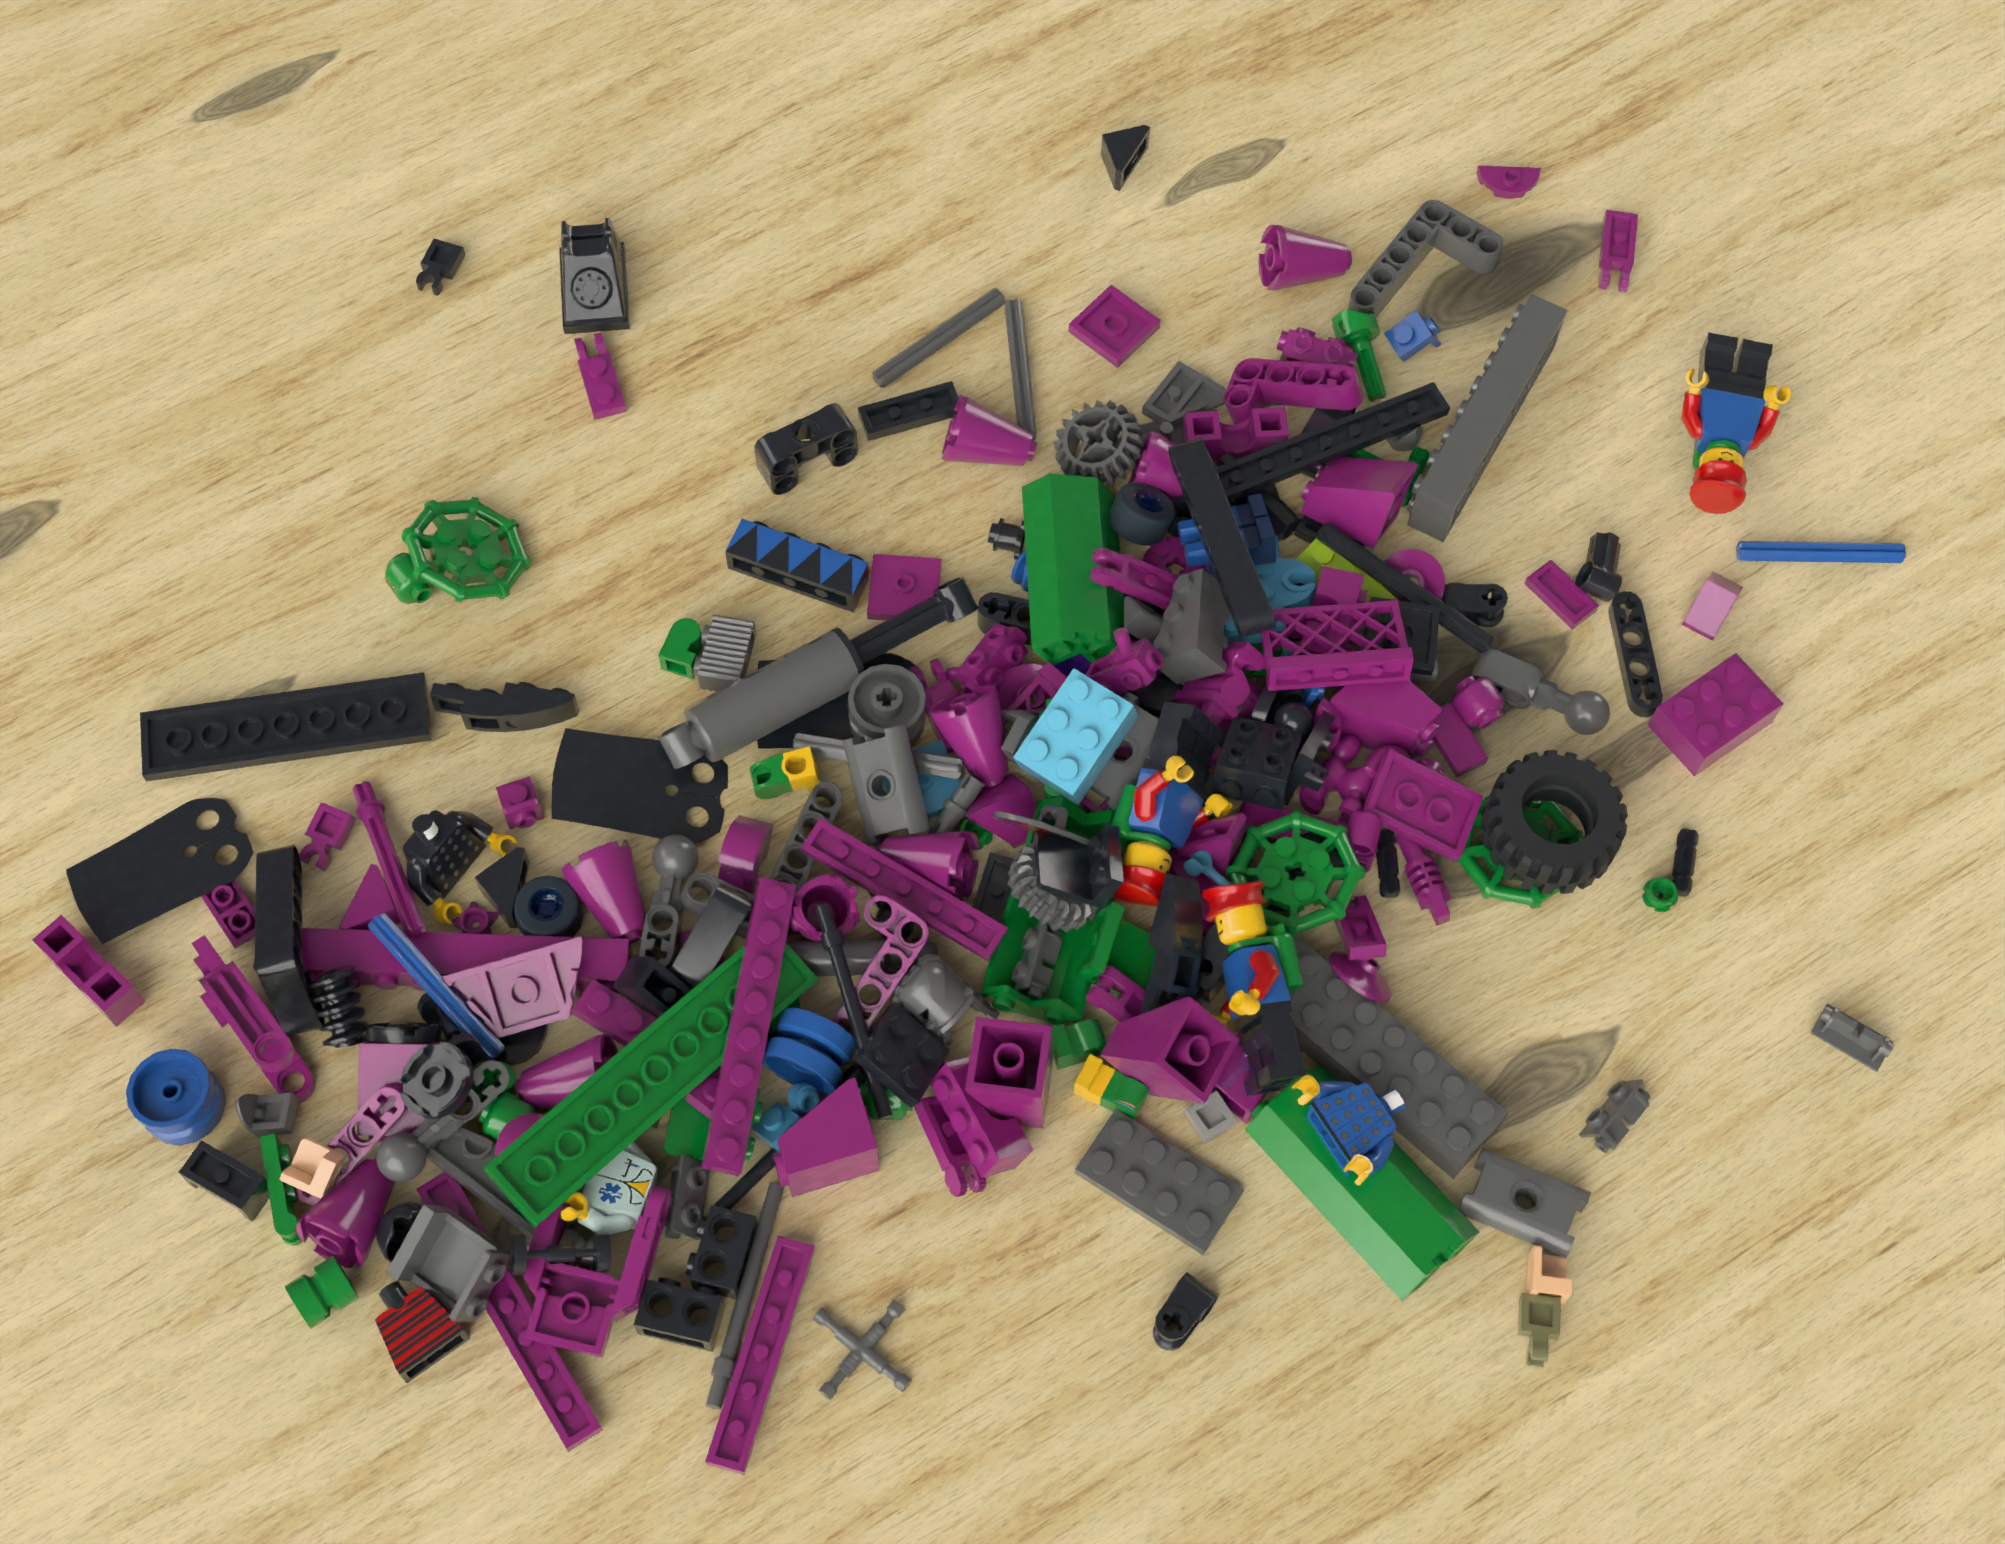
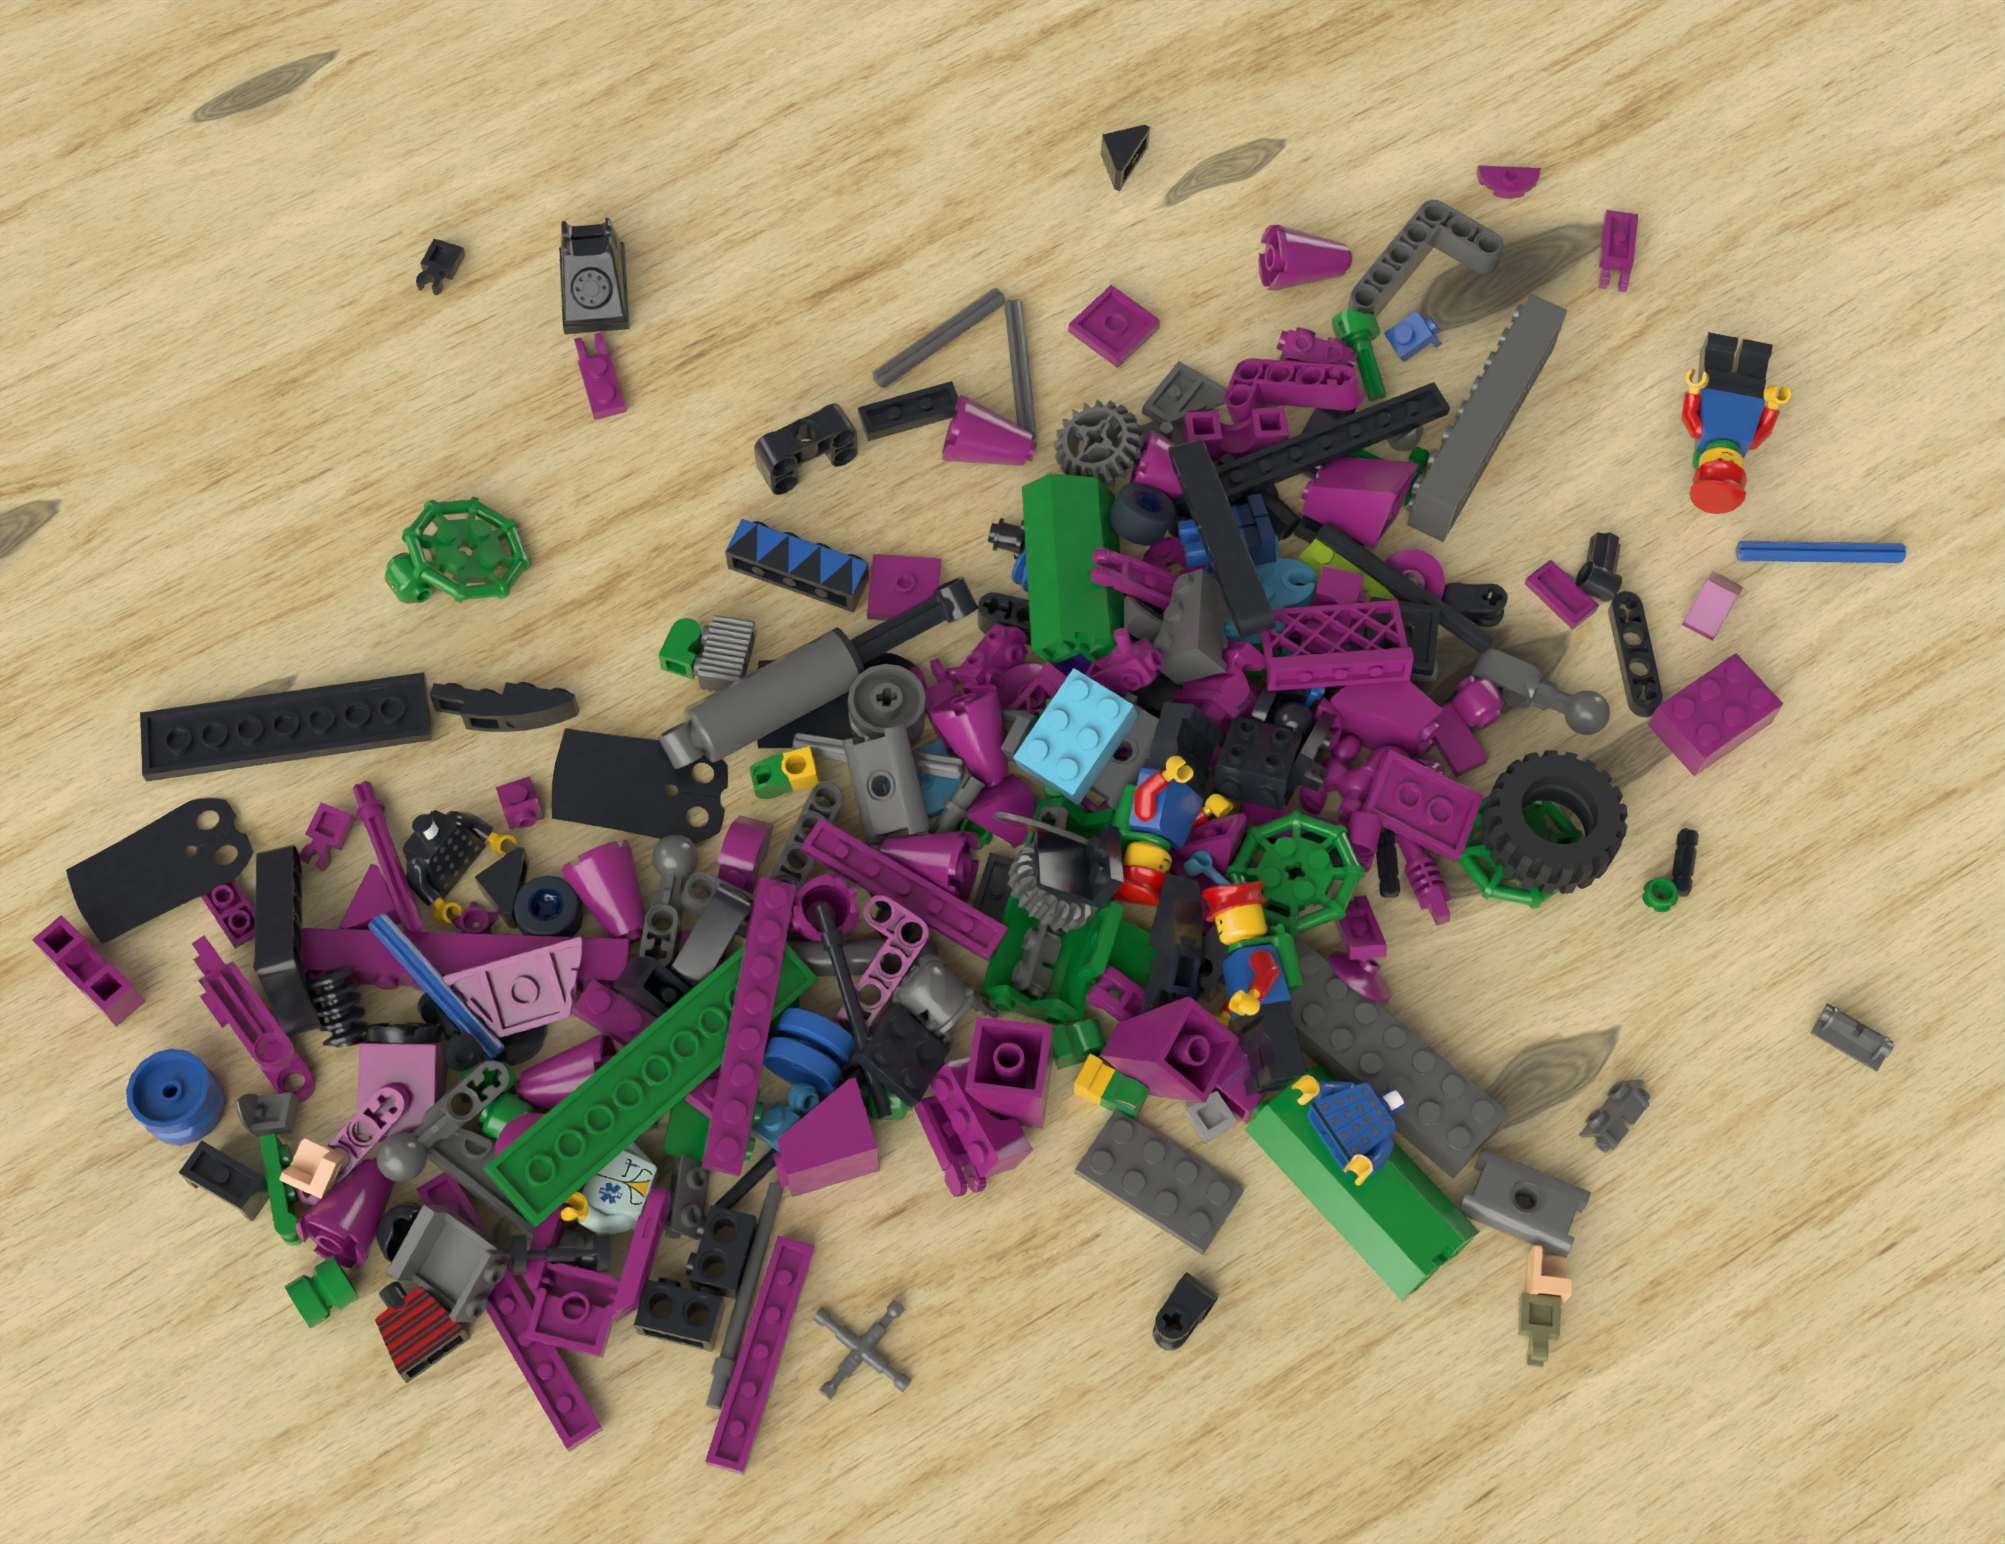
(436, 1080): tile -> none

